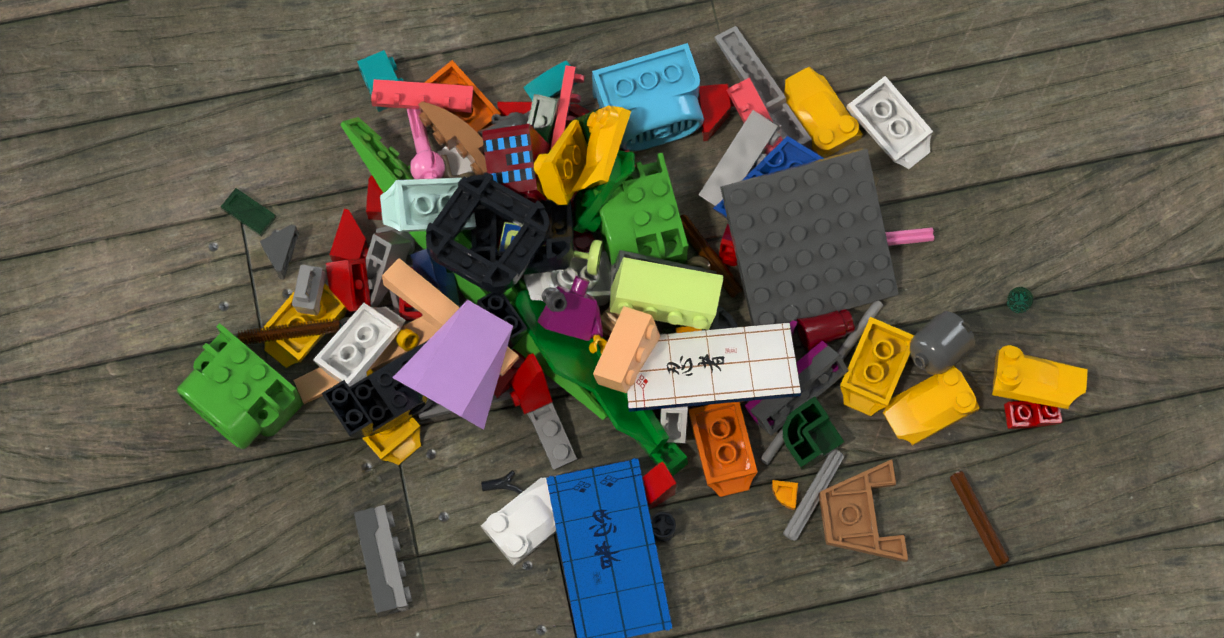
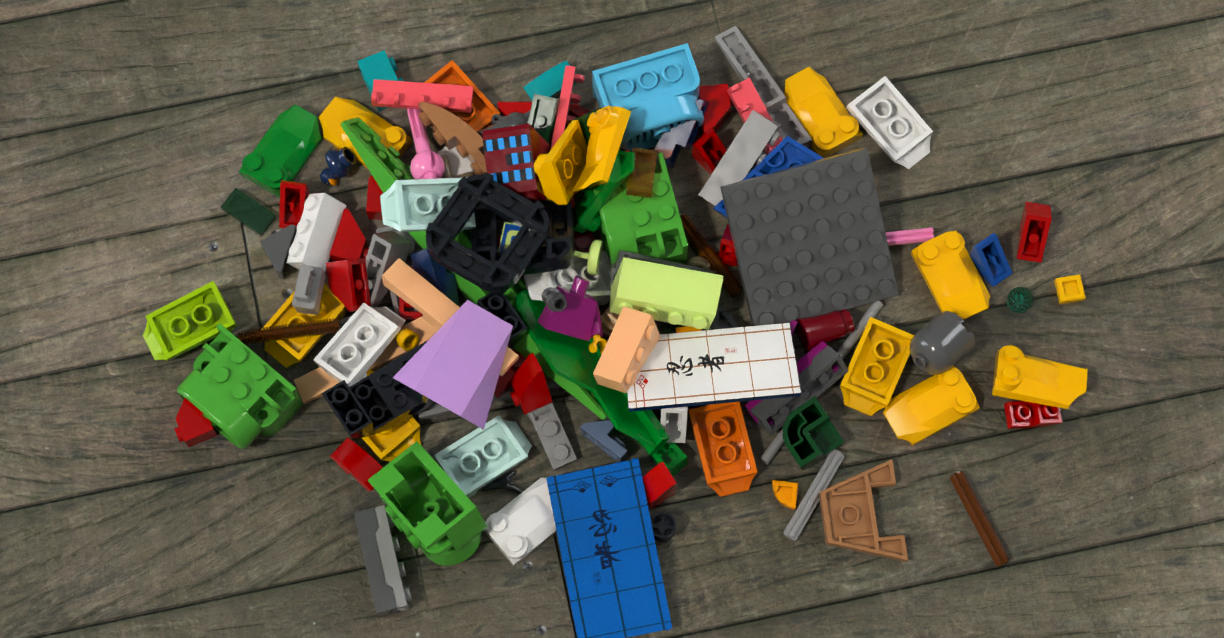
(187, 322): none -> lime slope
(192, 425): none -> red slope
(283, 150): none -> green slope
(292, 202): none -> red slope
(316, 231): none -> white brick
(339, 165): none -> dark blue animal
(345, 109): none -> yellow slope
(356, 462): none -> red slope
(429, 507): none -> bright green brick
(484, 455): none -> light aqua slope
(599, 434): none -> sand blue slope
(641, 180): none -> clear orange tile
(682, 135): none -> slope
(708, 151): none -> red slope
(951, 275): none -> yellow slope
(991, 260): none -> blue slope
(1033, 231): none -> red slope
(1069, 289): none -> yellow tile

